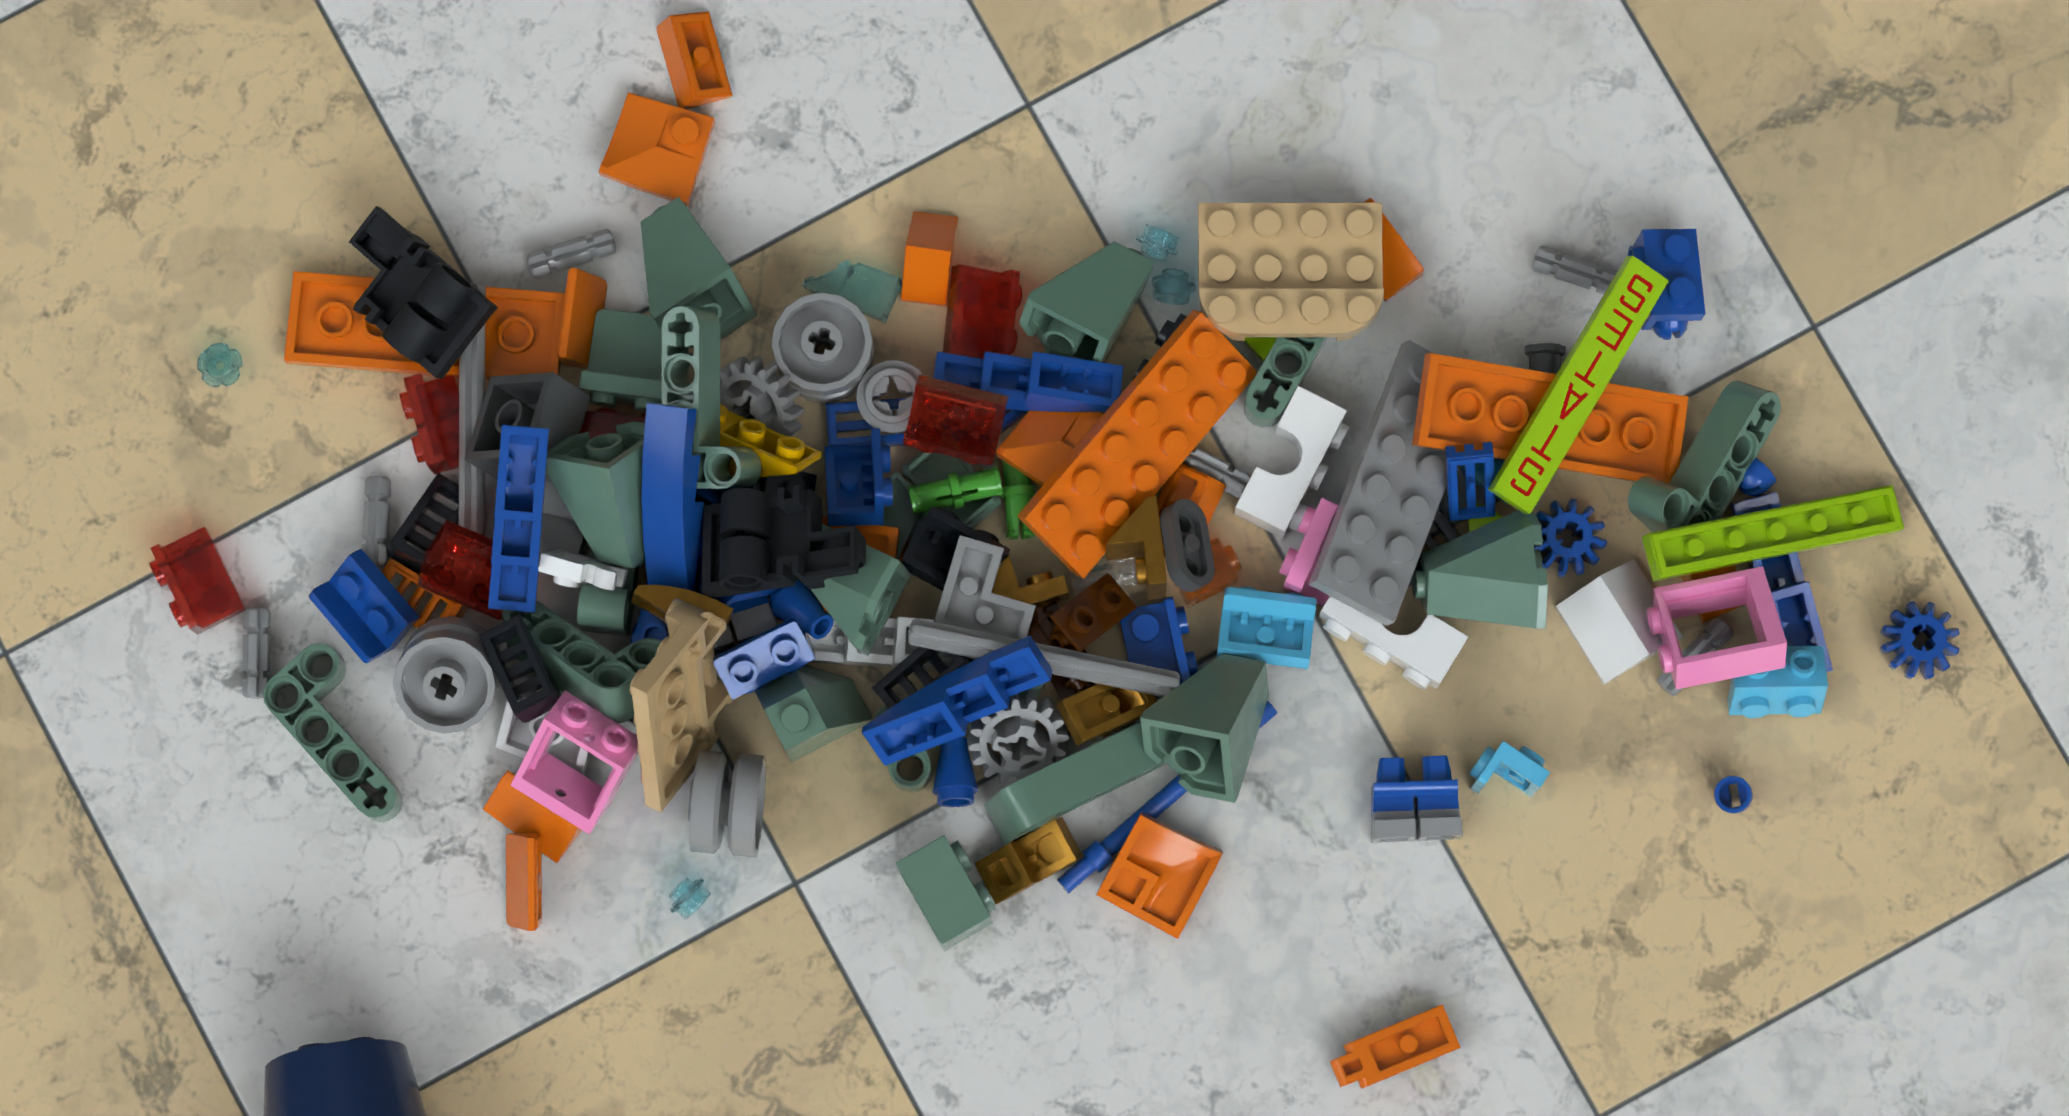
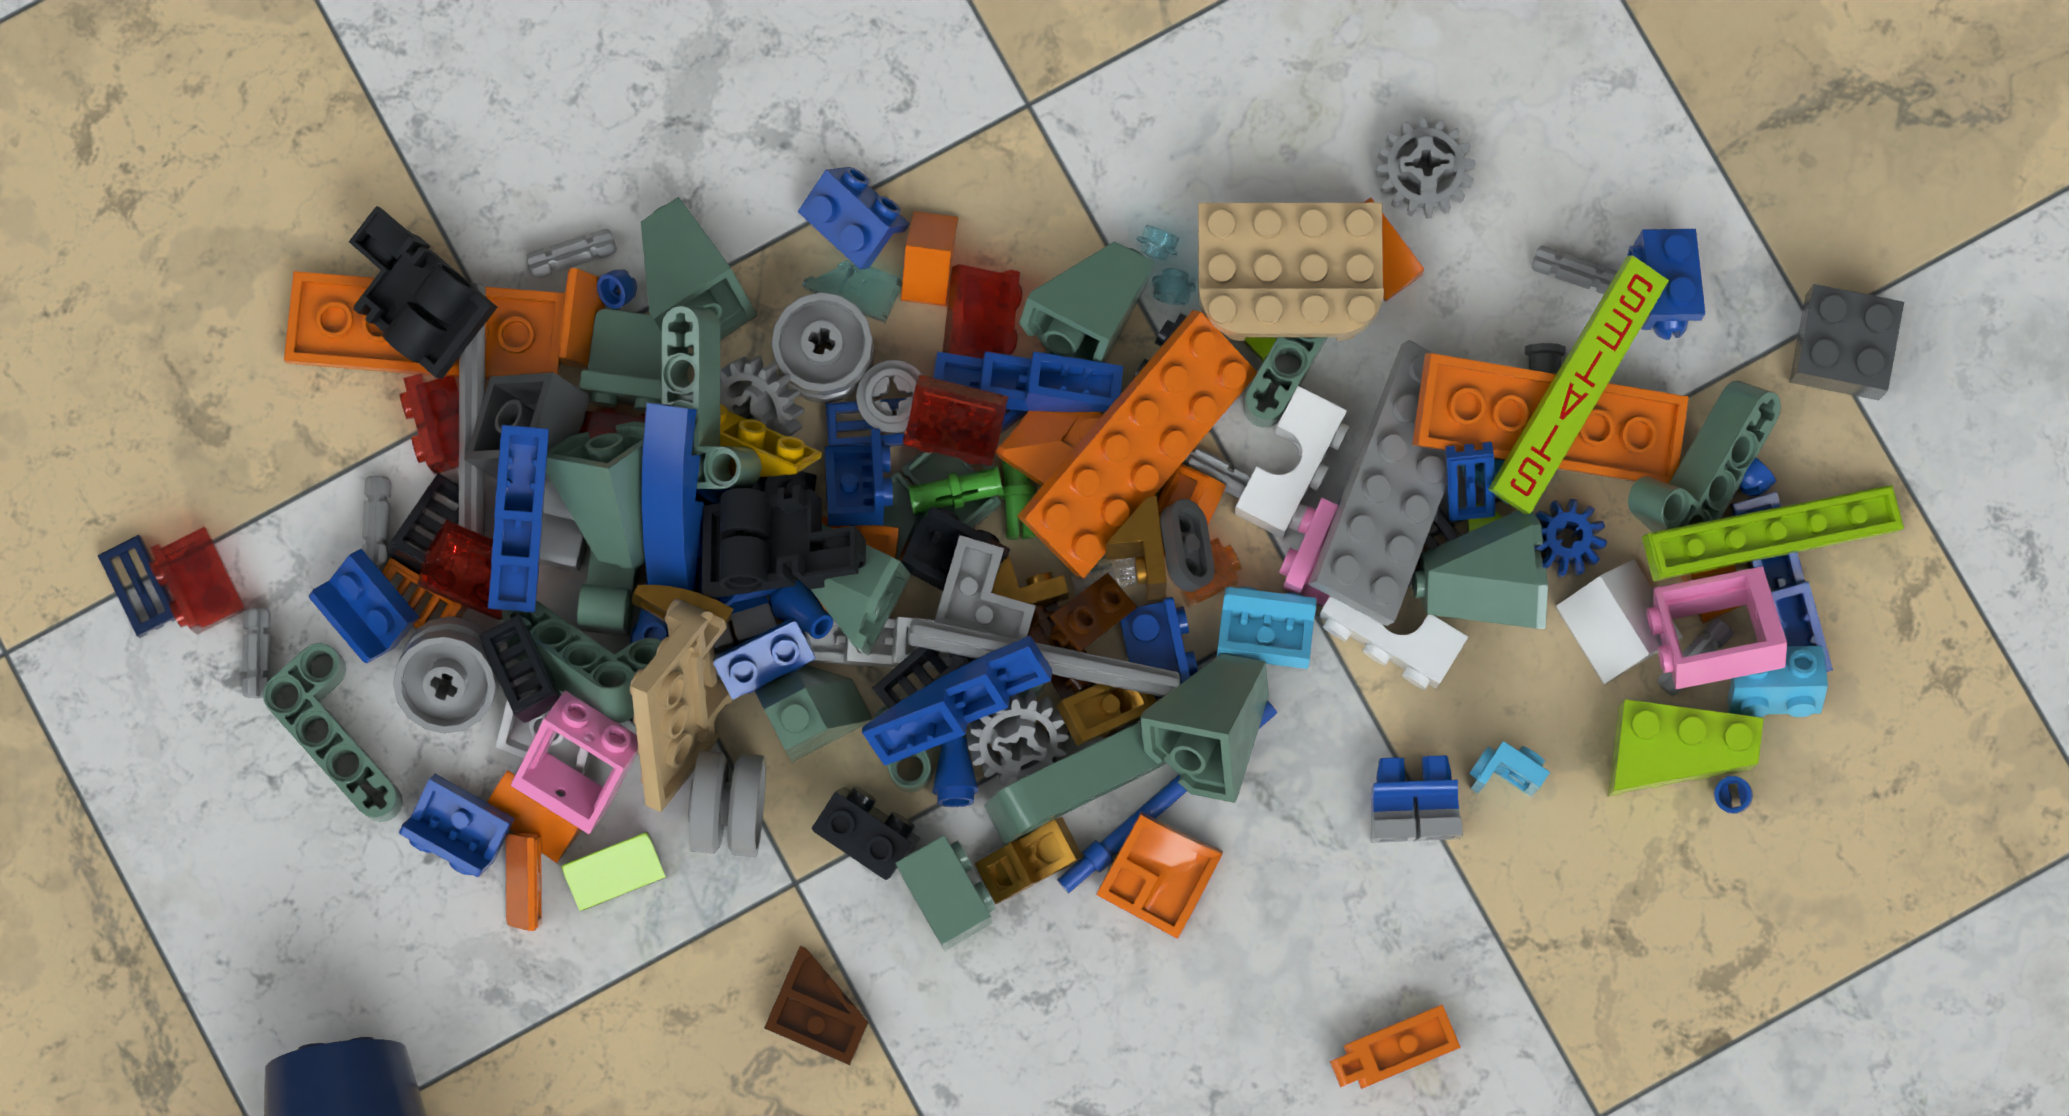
(156, 620): none -> dark blue tile
(219, 353): clear light blue plate -> none
(457, 827): none -> blue bracket
(572, 569): white plate -> none
(611, 282): none -> blue hinge
(613, 871): none -> slope
(657, 148): orange plate -> none
(688, 896): clear light blue plate -> none
(693, 59): orange slope -> none
(816, 1011): none -> reddish brown wing
(852, 215): none -> blue bracket
(865, 831): none -> black bracket
(1443, 167): none -> light grey gear
(1679, 744): none -> lime wedge
(1846, 342): none -> dark grey brick
(1903, 638): blue gear -> none

